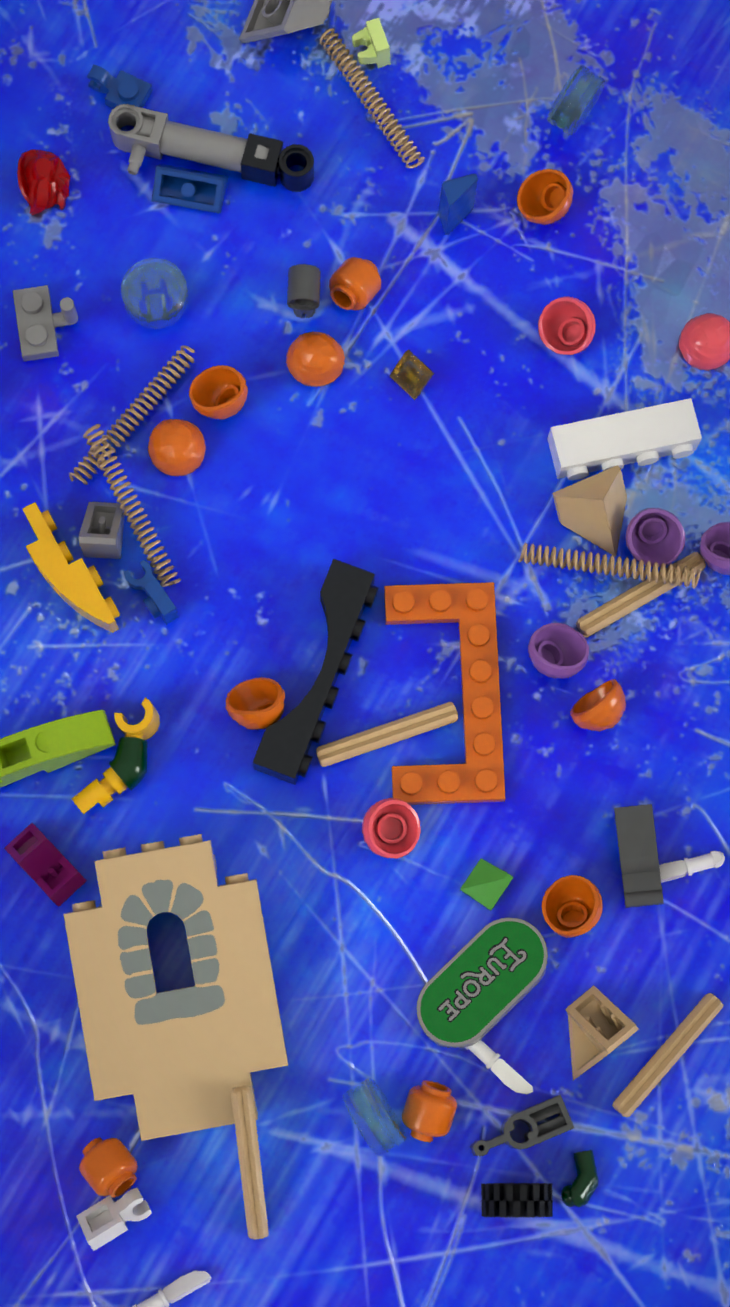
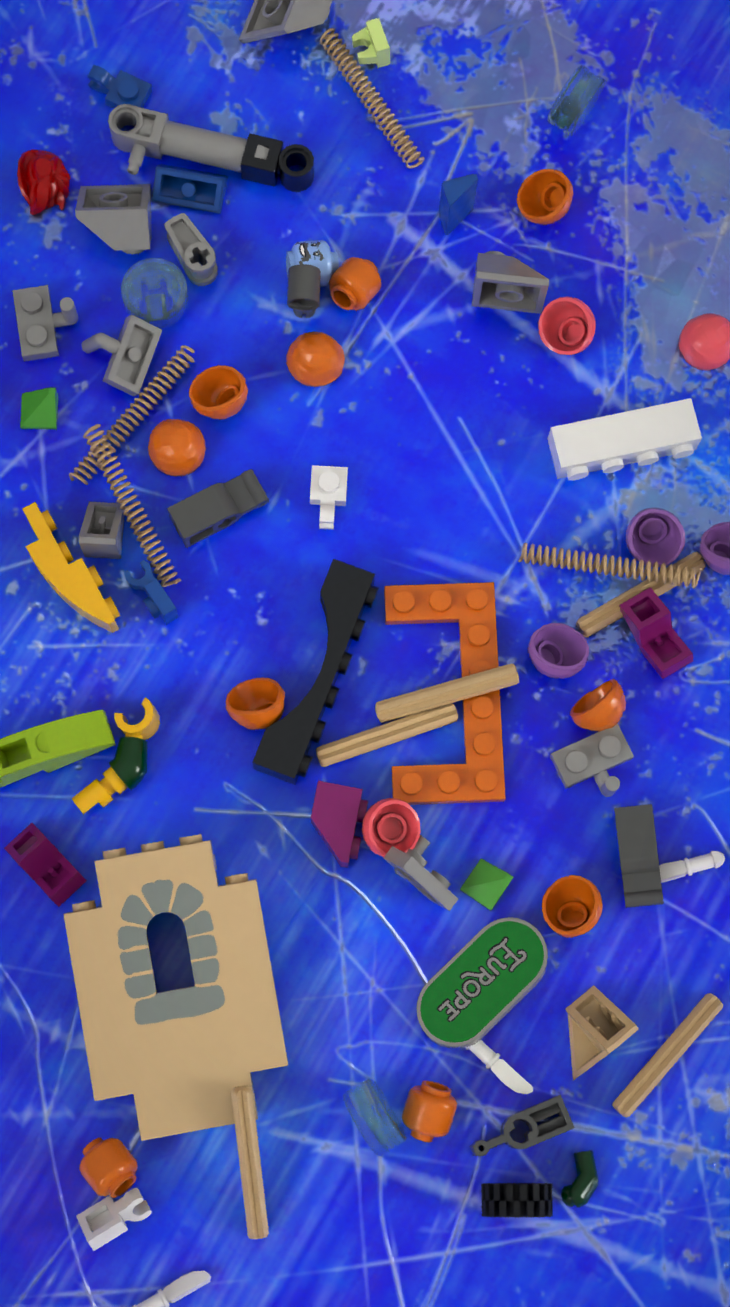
(39, 409): none -> bright green slope
(117, 215): none -> light grey slope
(130, 353): none -> light grey plate
(191, 249): none -> light grey piece
(216, 507): none -> dark grey piece
(316, 254): none -> light blue head
(328, 490): none -> white plate
(335, 819): none -> magenta slope
(411, 374): clear yellow slope -> none
(411, 867): none -> light grey plate
(447, 693): none -> tan axle
(507, 284): none -> light grey slope
(593, 758): none -> light grey plate
(594, 508): tan slope -> none
(654, 634): none -> magenta slope

